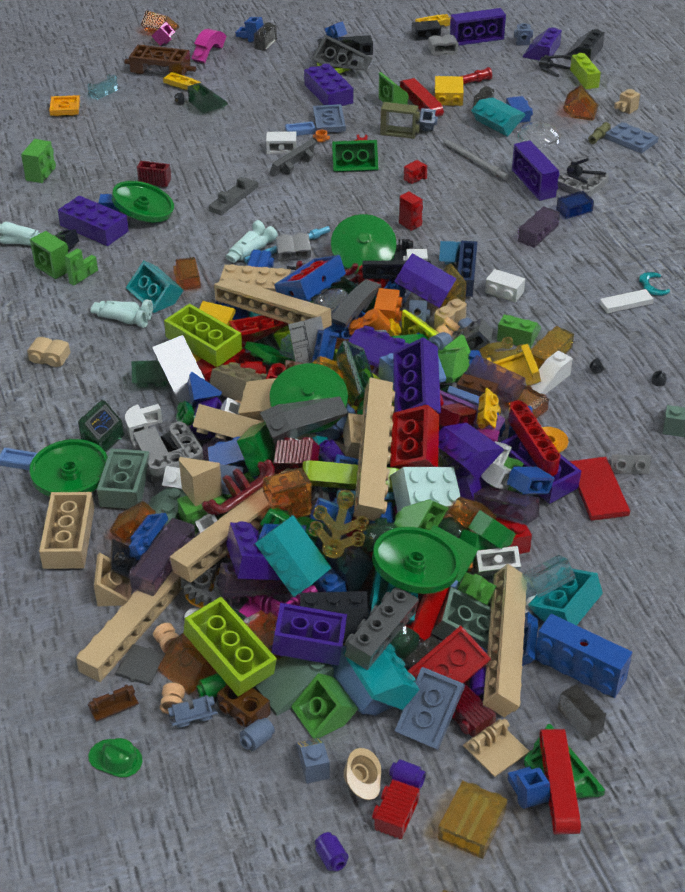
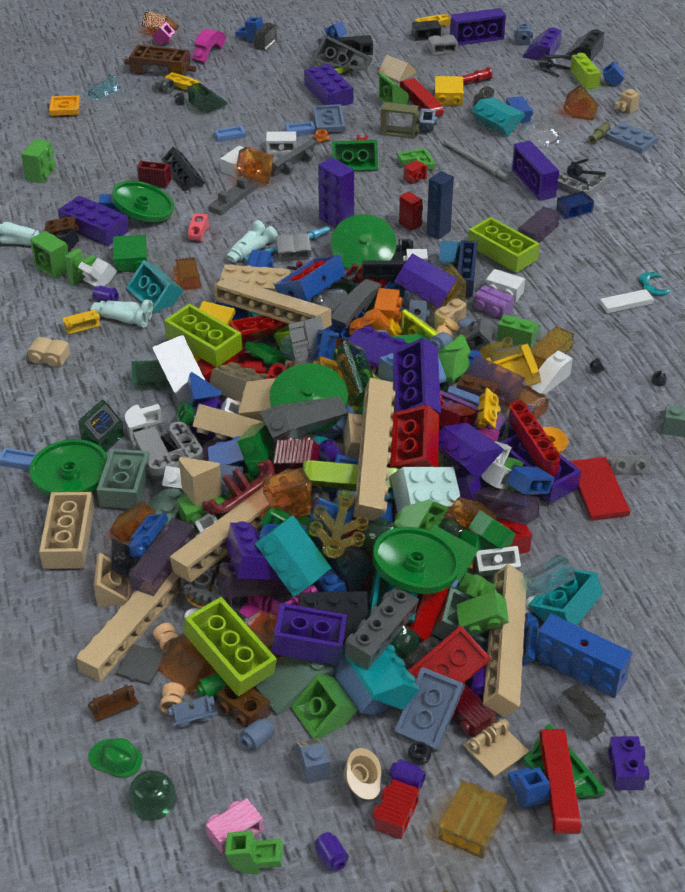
(58, 225): none -> reddish brown hinge
(81, 321): none -> yellow hinge
(99, 274): none -> white brick
(105, 293): none -> dark purple brick
(129, 252): none -> green brick
(152, 795): none -> clear green cylinder
(164, 84): none -> dark grey wheel
(183, 165): none -> black fence
(198, 229): none -> coral leg
(229, 162): none -> white brick
(230, 133): none -> medium blue tile
(238, 817): none -> bright pink brick
(251, 855): none -> bright green brick
(255, 164): none -> clear orange slope
(335, 191): none -> dark purple brick
(396, 69): none -> tan slope
(419, 748): none -> black plate
(420, 154): none -> bright green plate
(439, 204): none -> dark blue brick
(483, 613): none -> bright green brick
(493, 302): none -> medium lavender brick
(504, 244): none -> lime brick
(613, 74): none -> blue brick
(627, 763): none -> dark purple brick

